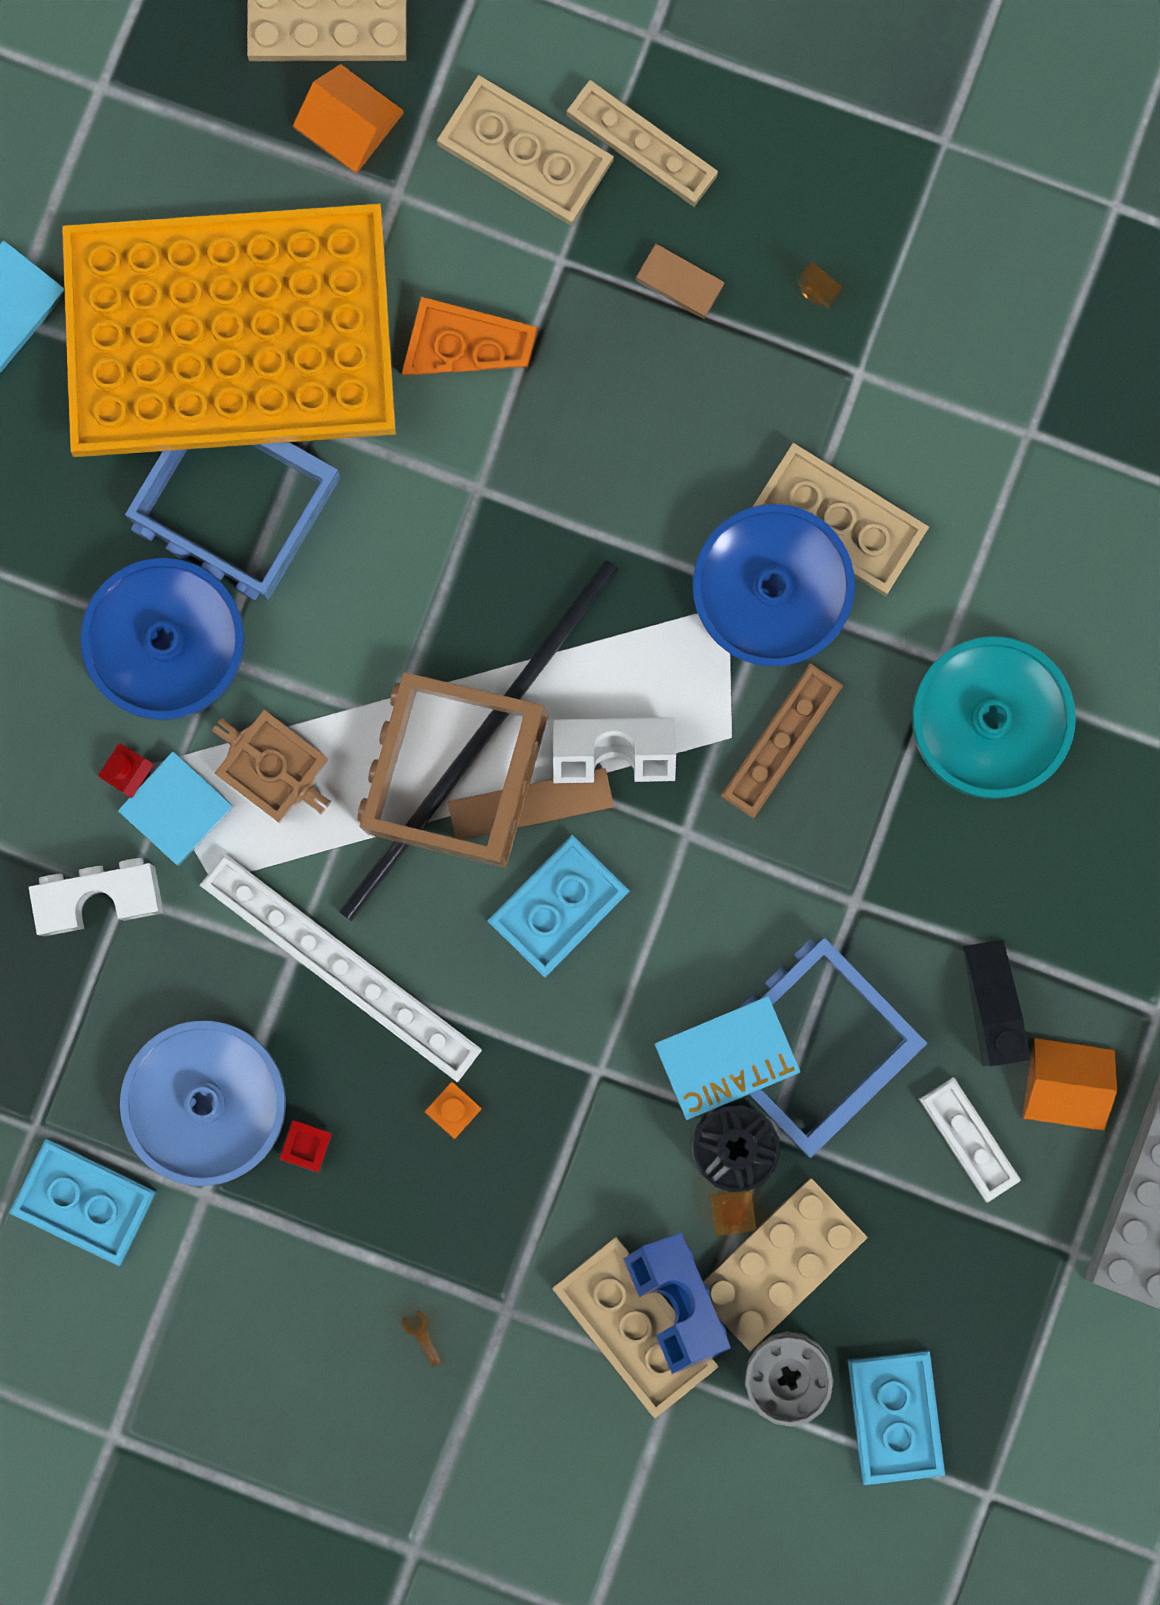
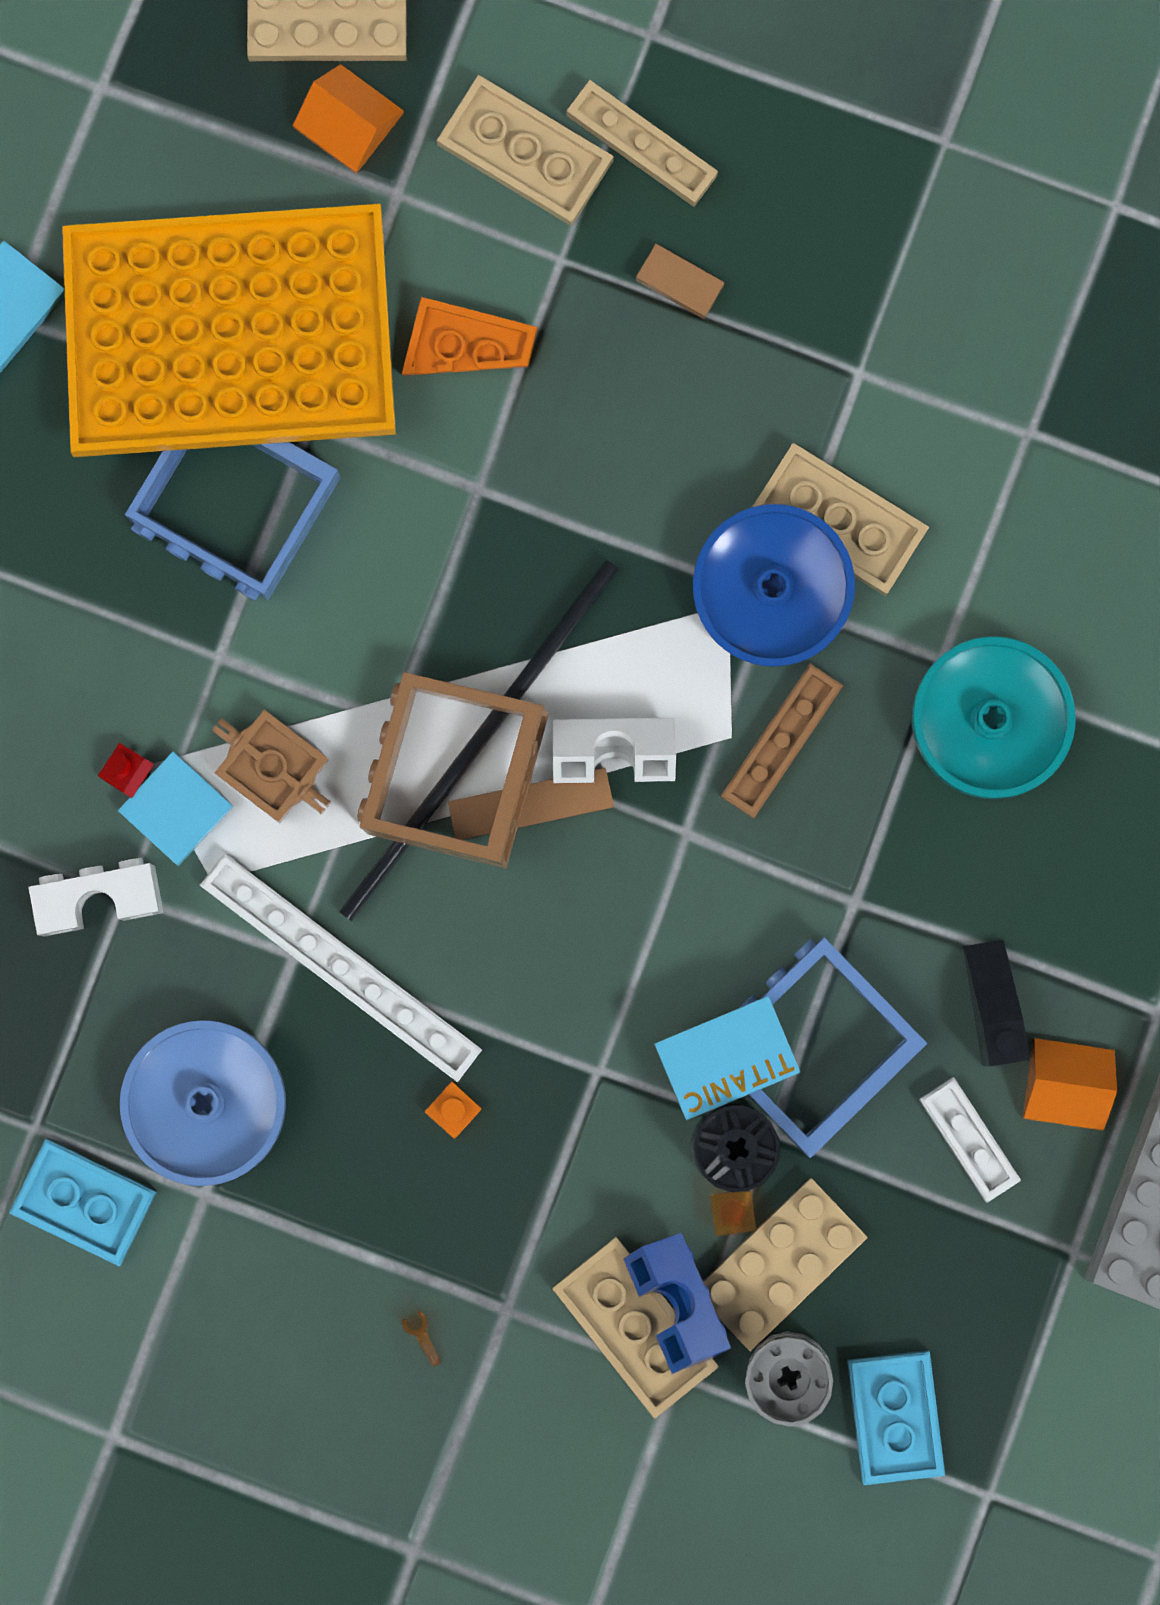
(162, 639): blue dish -> none
(306, 1146): red plate -> none
(558, 906): medium azure tile -> none
(819, 286): clear orange plate -> none

